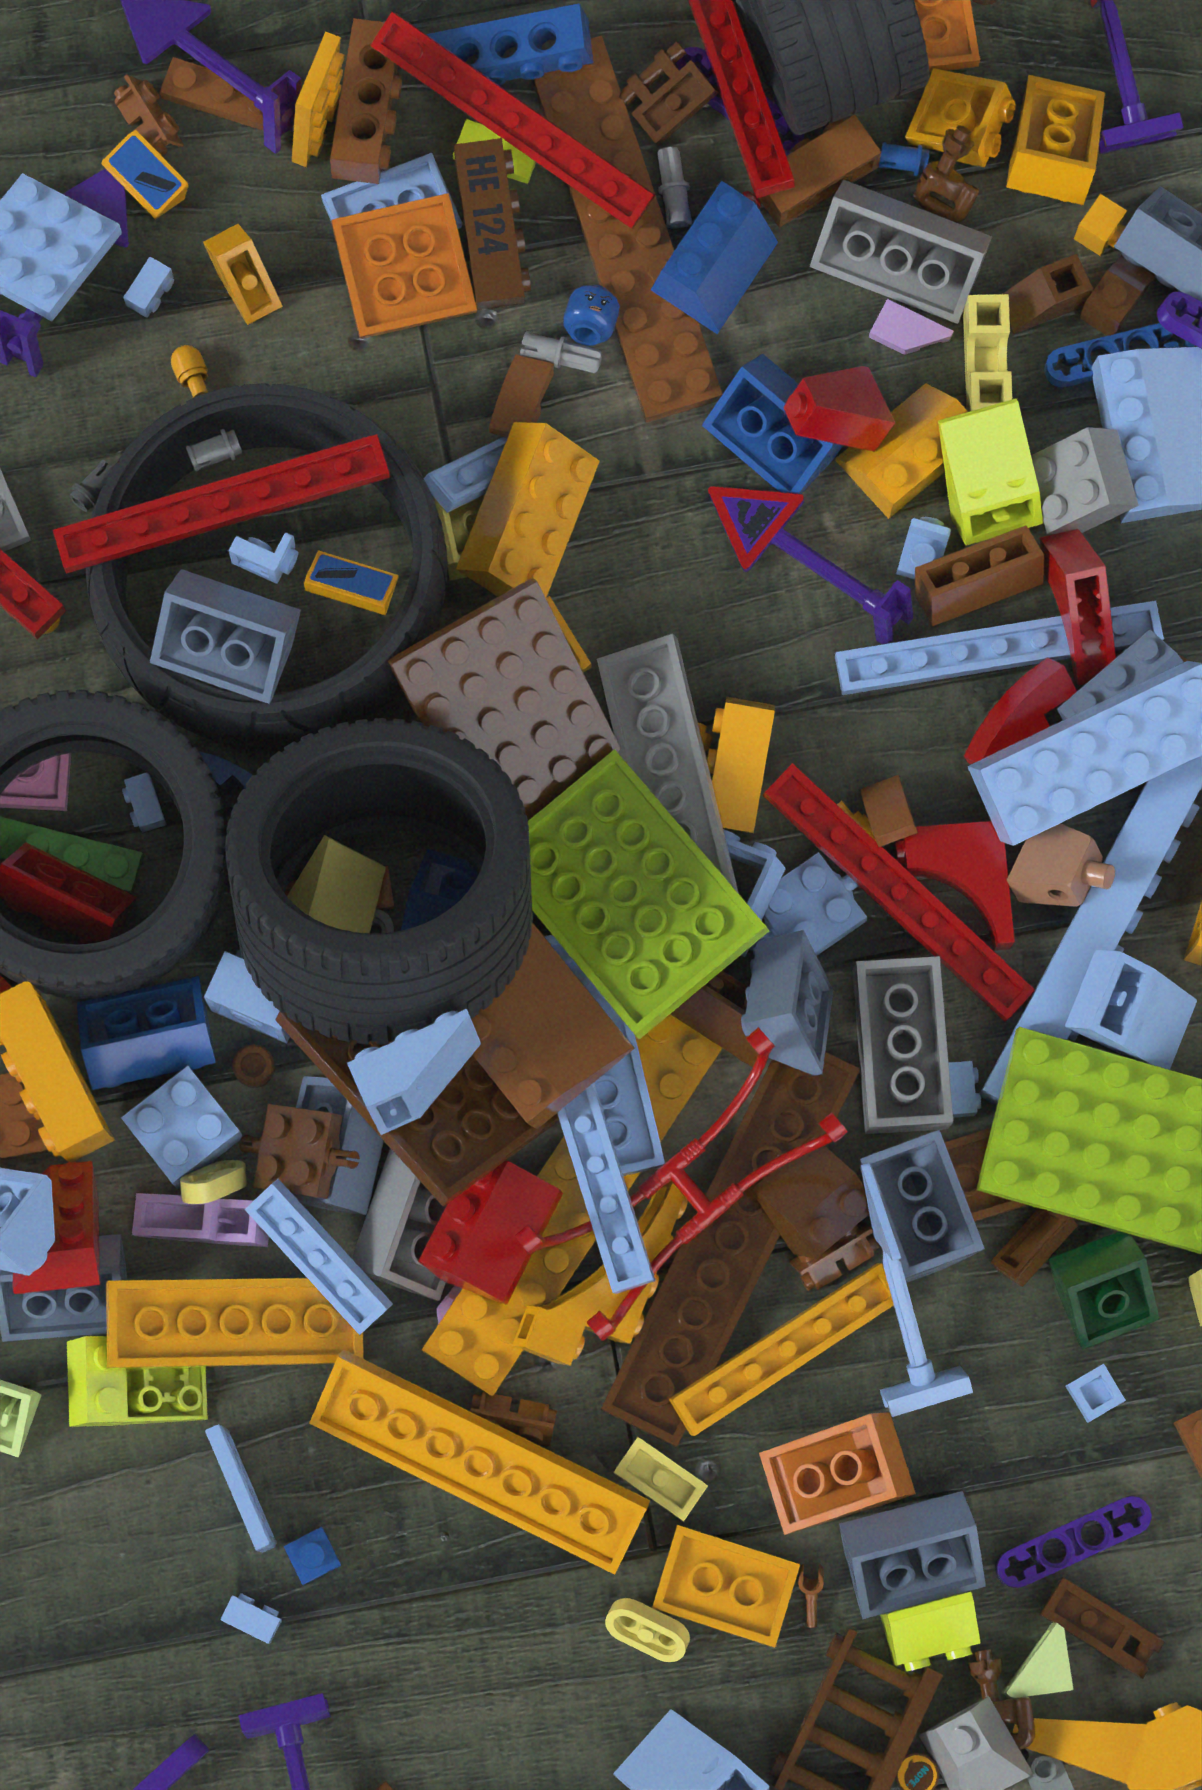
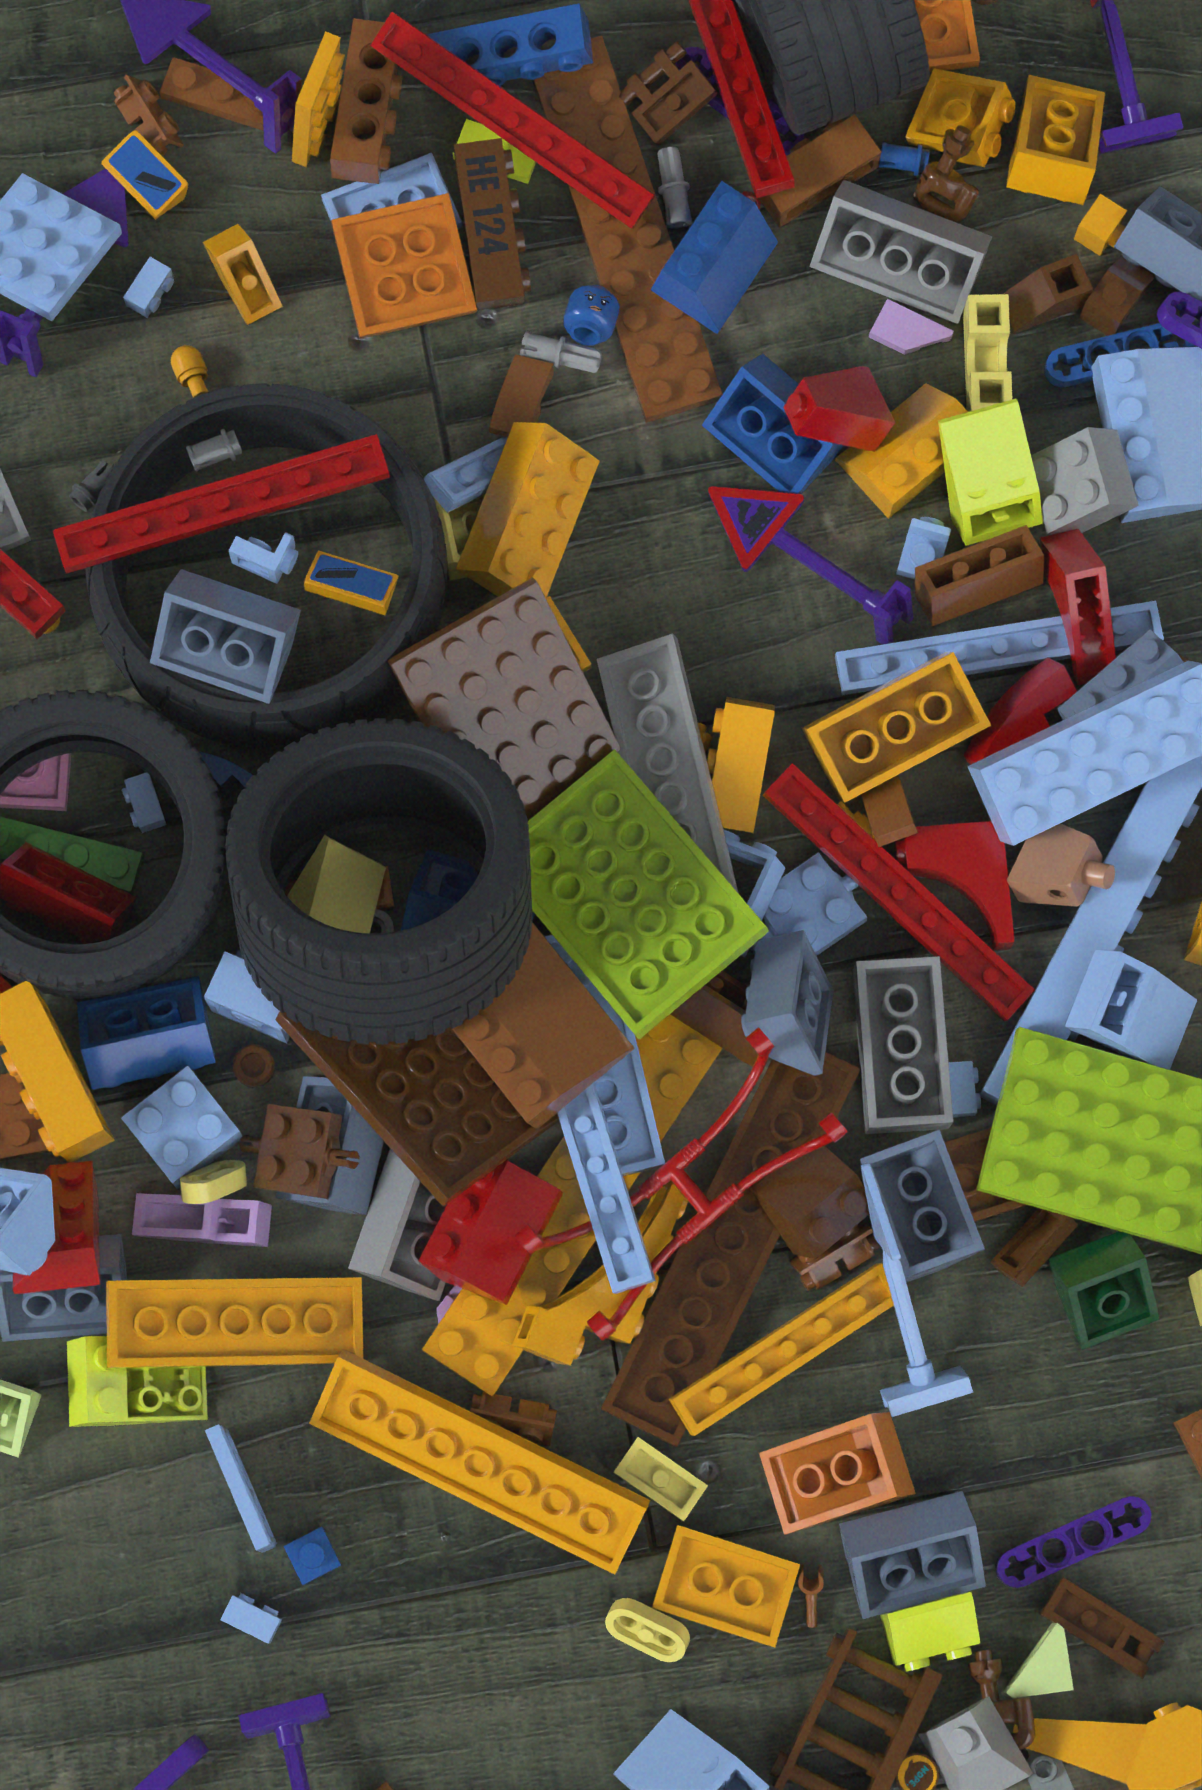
(318, 1256): light blue plate -> none
(414, 1069): light blue slope -> none
(896, 726): none -> light orange brick
(1095, 1393): light blue plate -> none

